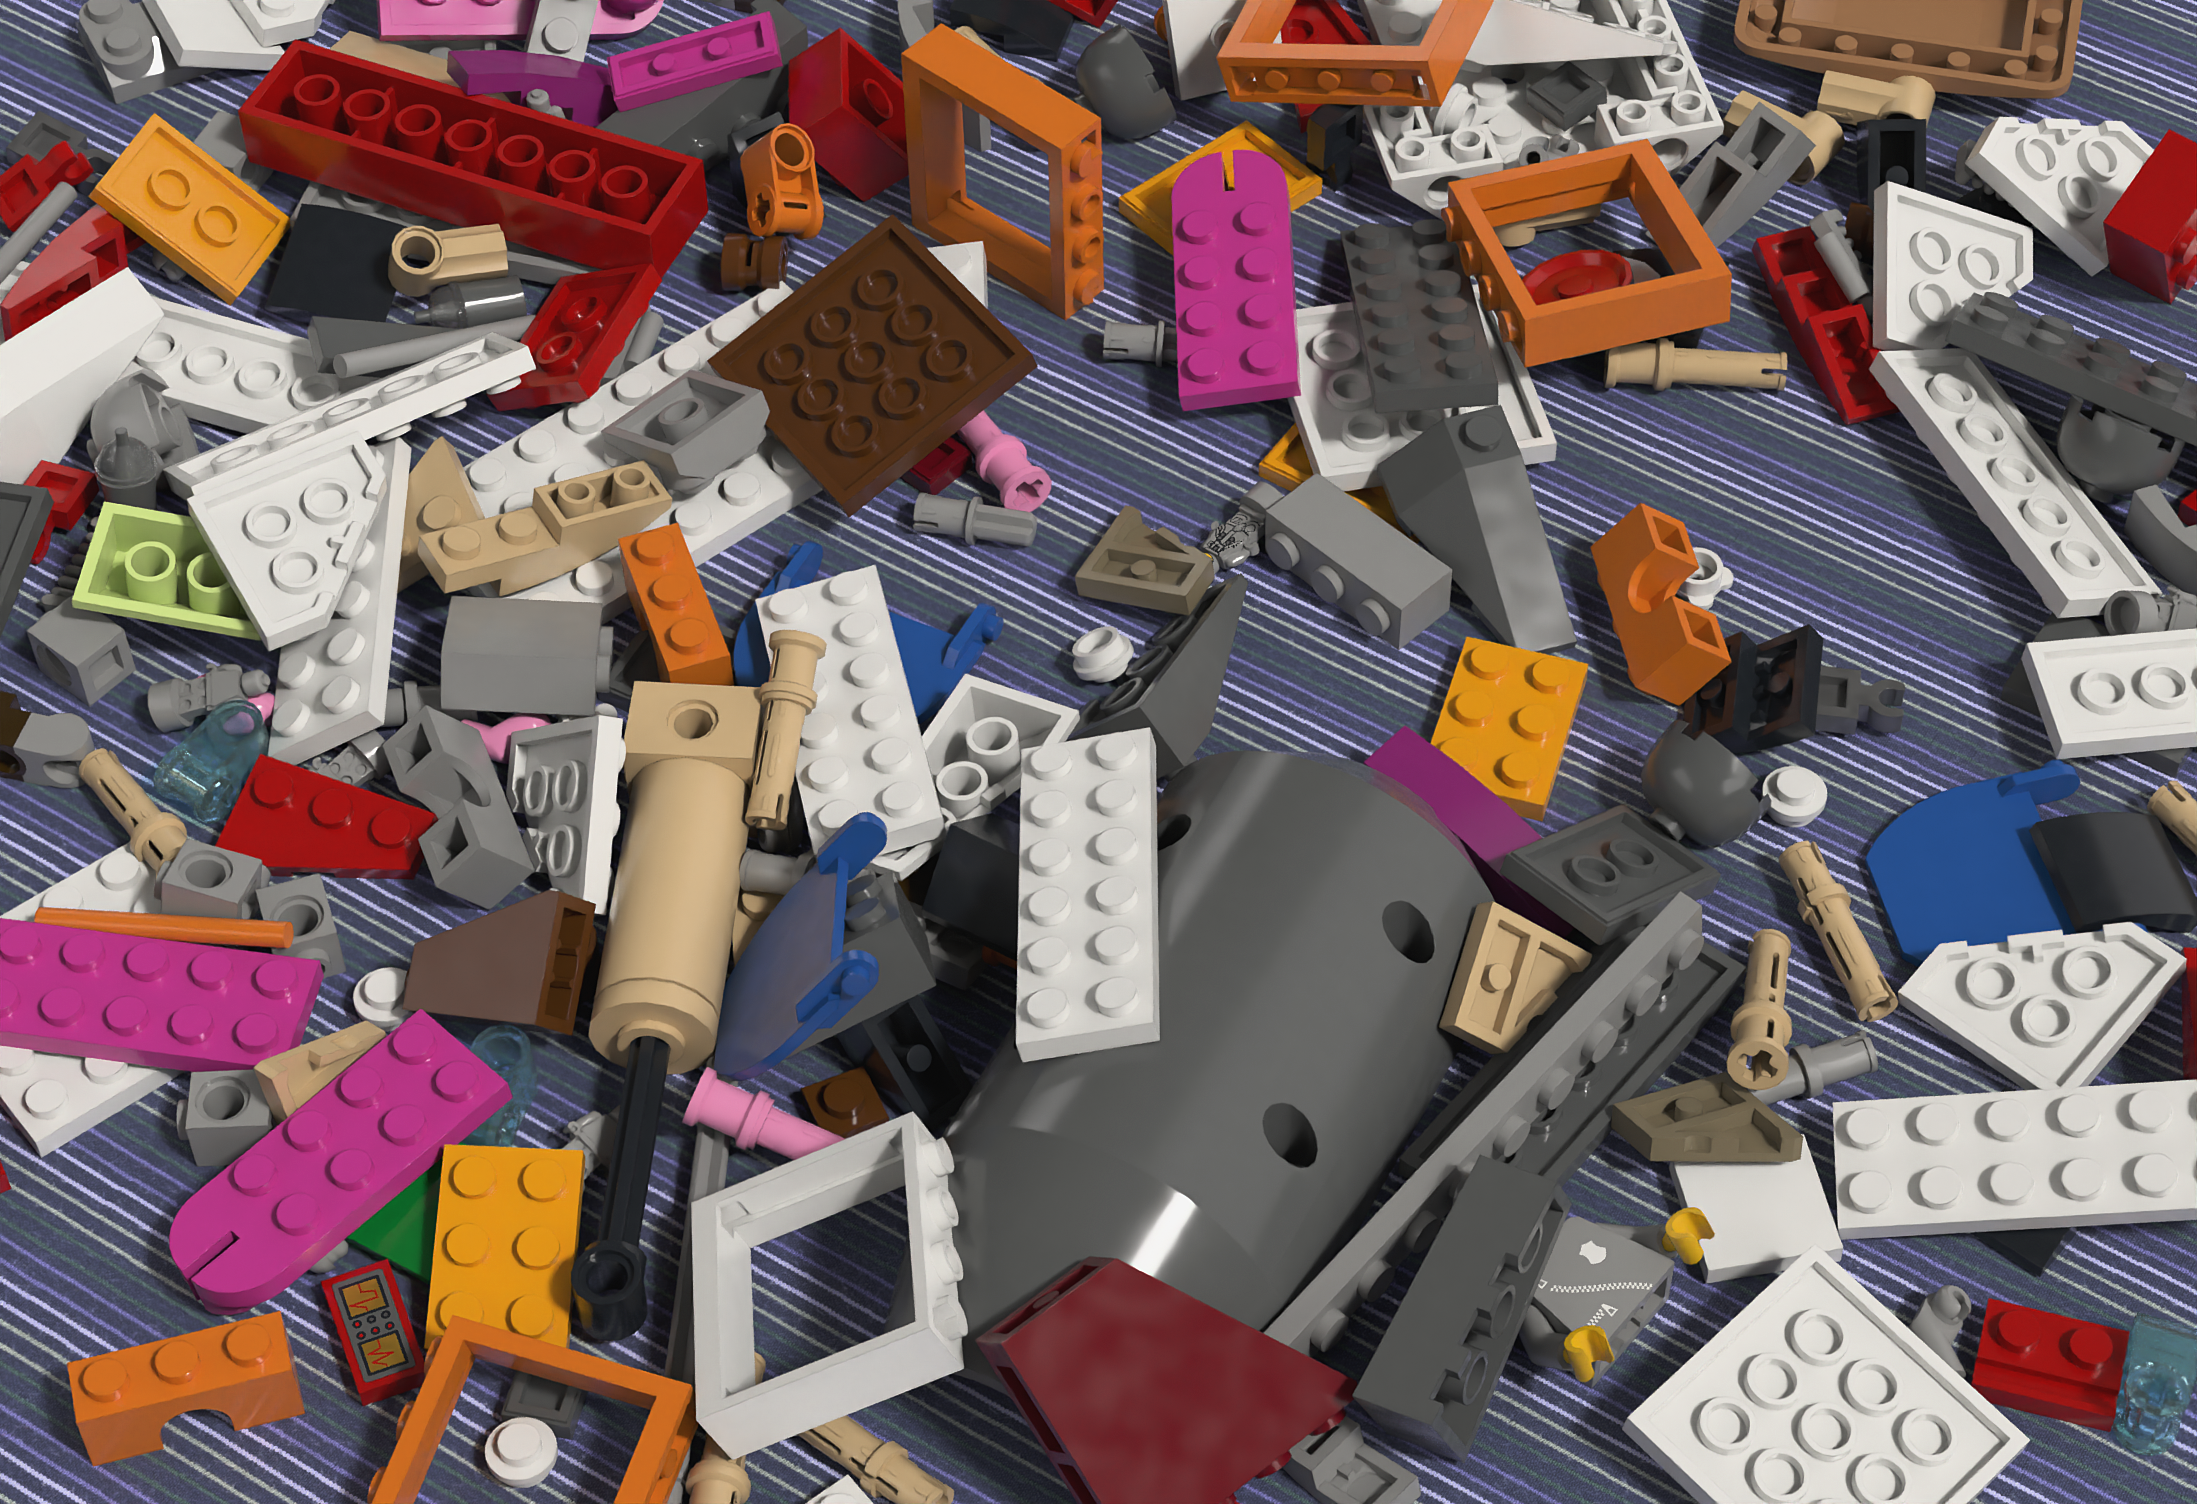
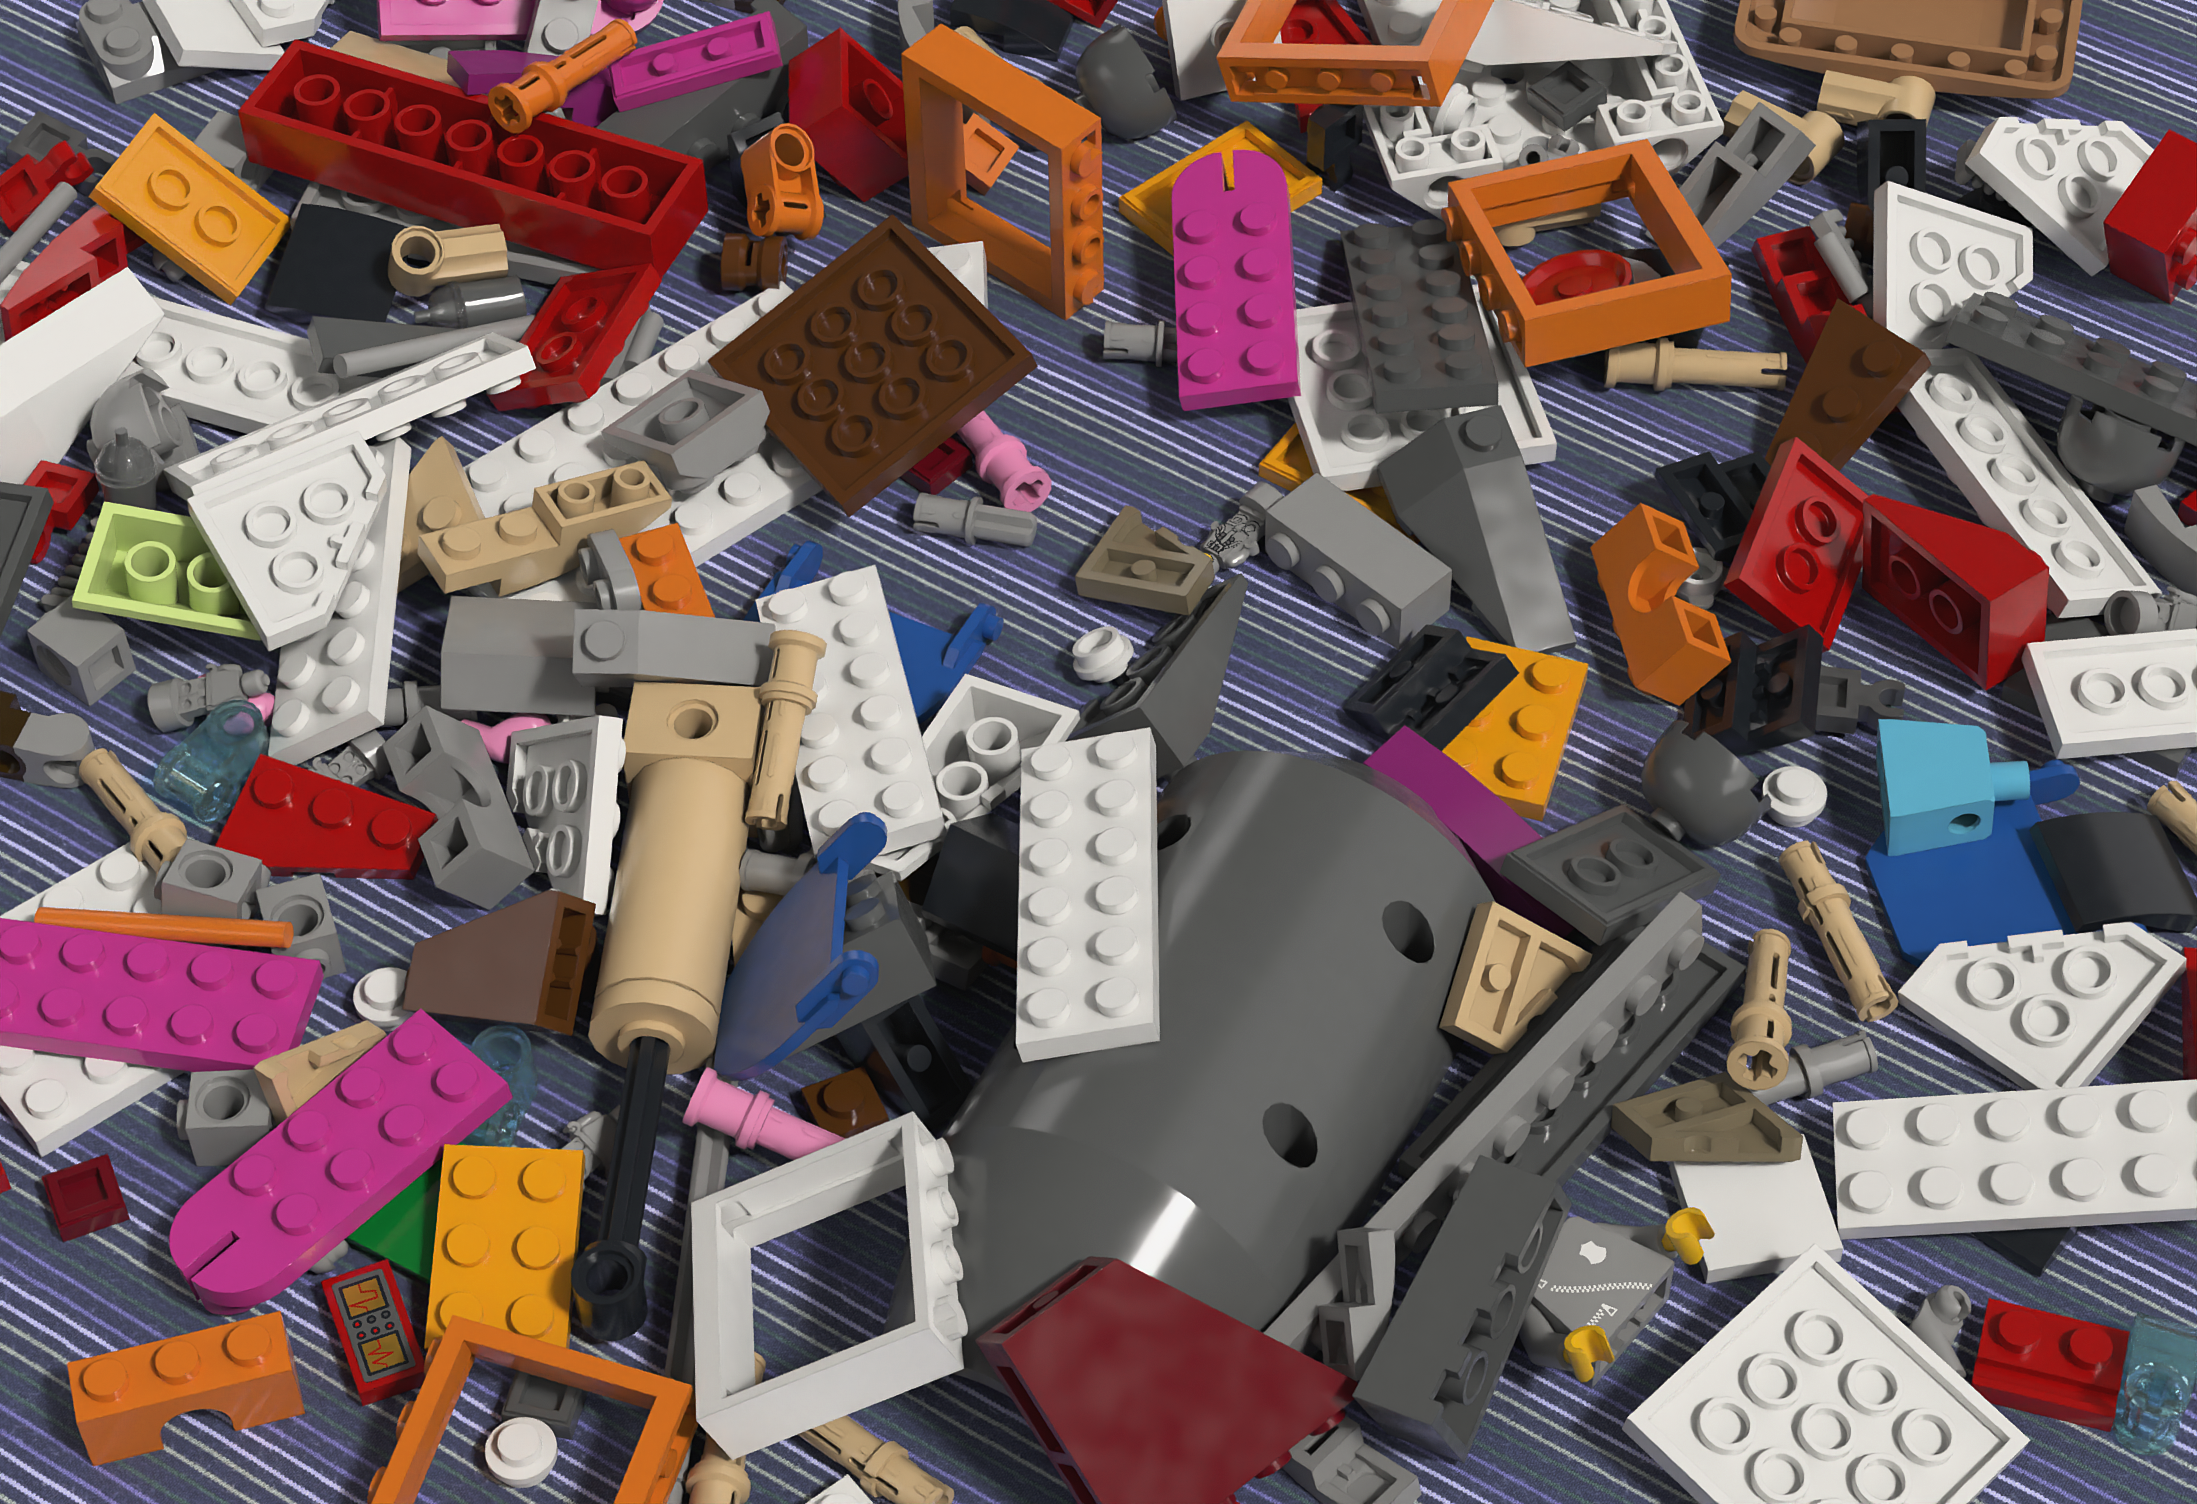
(85, 1197): none -> dark red tile
(547, 83): none -> orange pin
(610, 572): none -> light grey plate
(664, 647): none -> light grey slope
(985, 153): none -> orange plate
(1357, 1325): none -> light grey slope
(1431, 687): none -> black slope
(1716, 497): none -> black slope
(1801, 544): none -> red plate
(1848, 386): none -> reddish brown wing
(1940, 784): none -> medium azure torso
(1956, 585): none -> red slope

